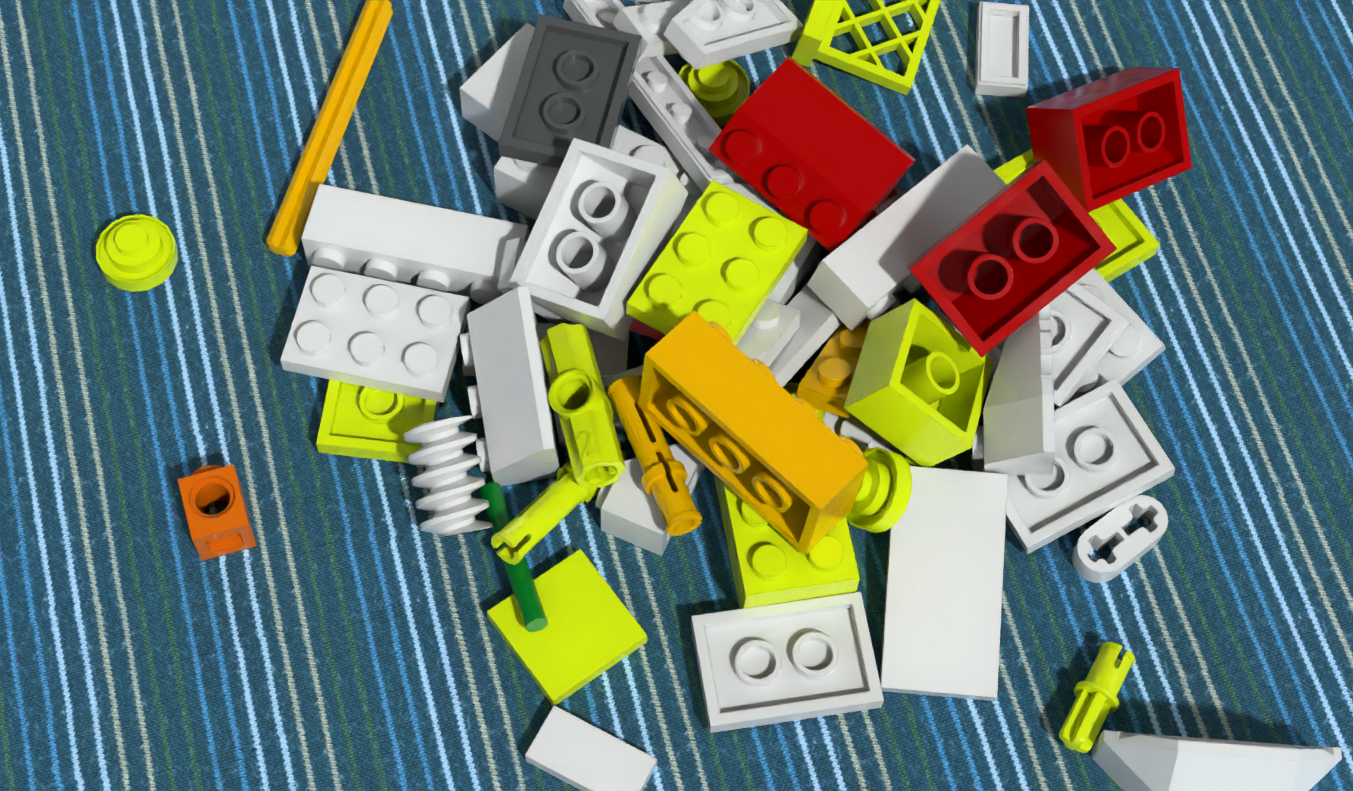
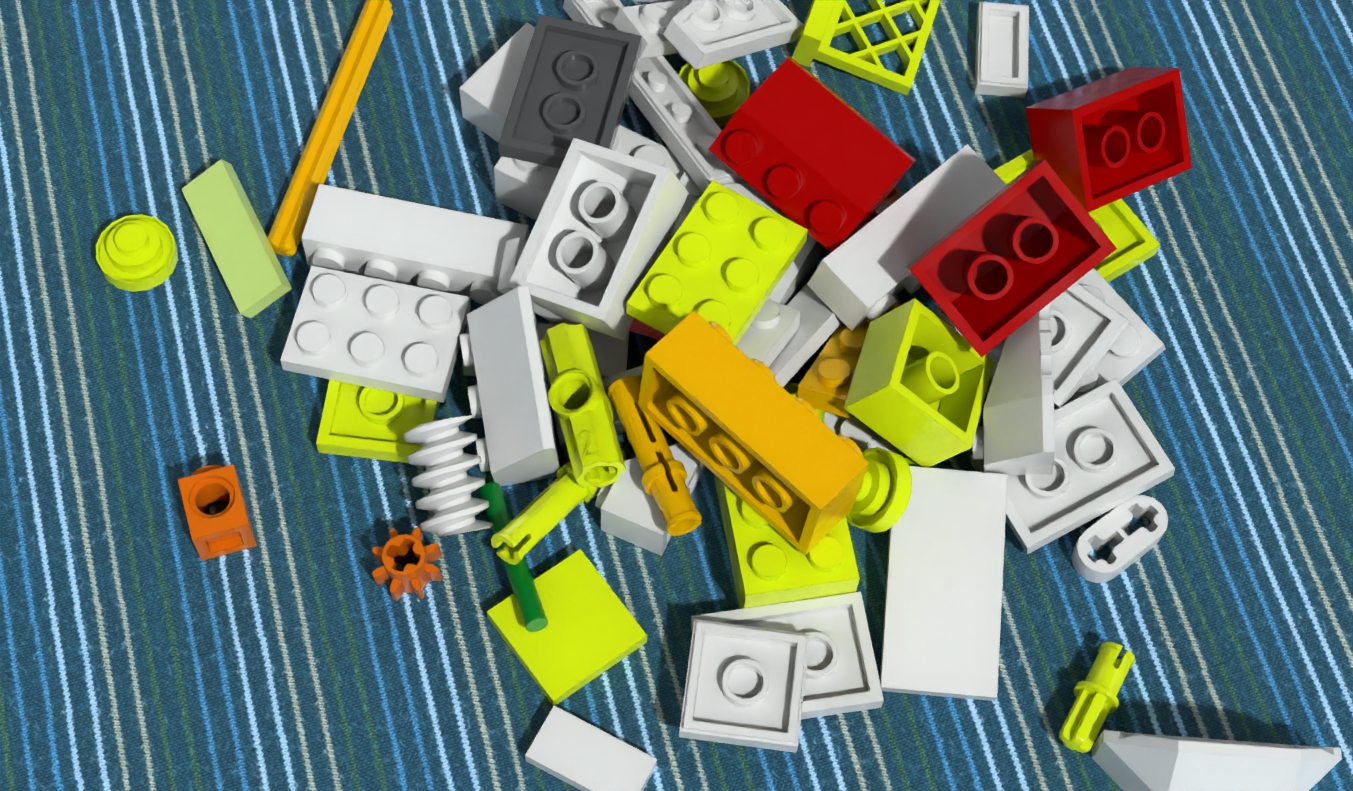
(236, 239): none -> yellowish green tile
(400, 550): none -> orange gear
(745, 686): none -> white tile

